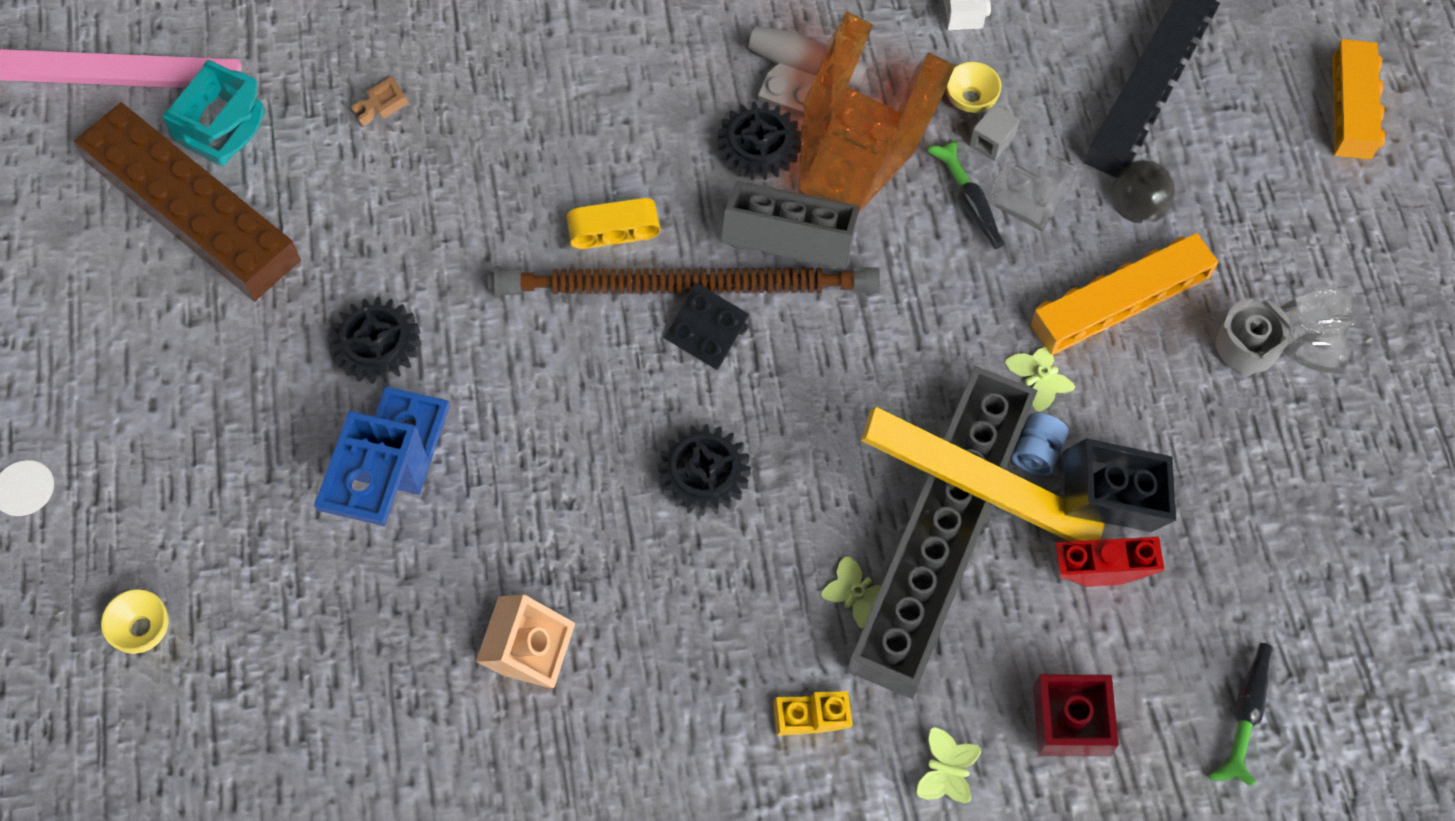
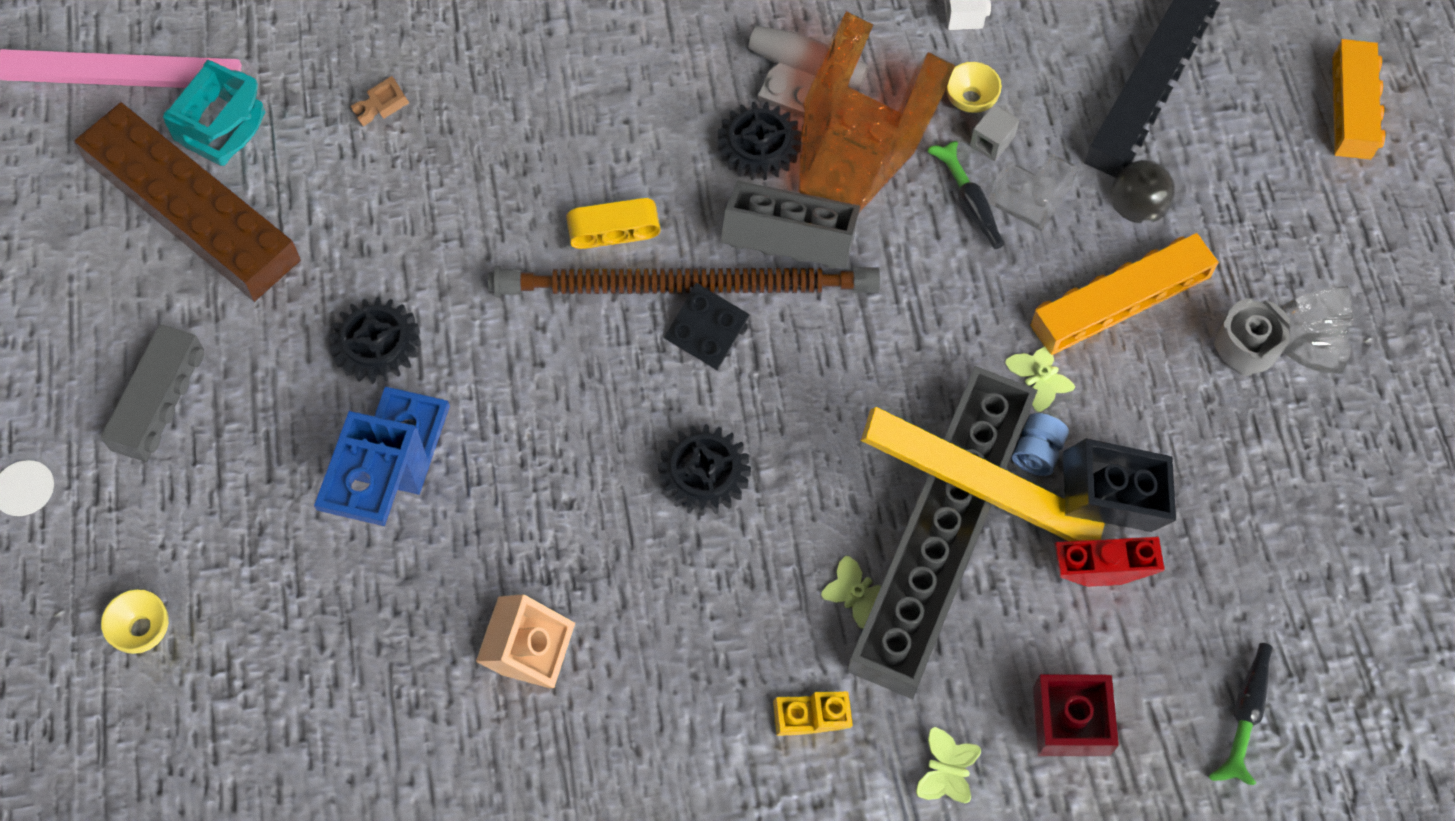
(153, 393): none -> dark grey brick

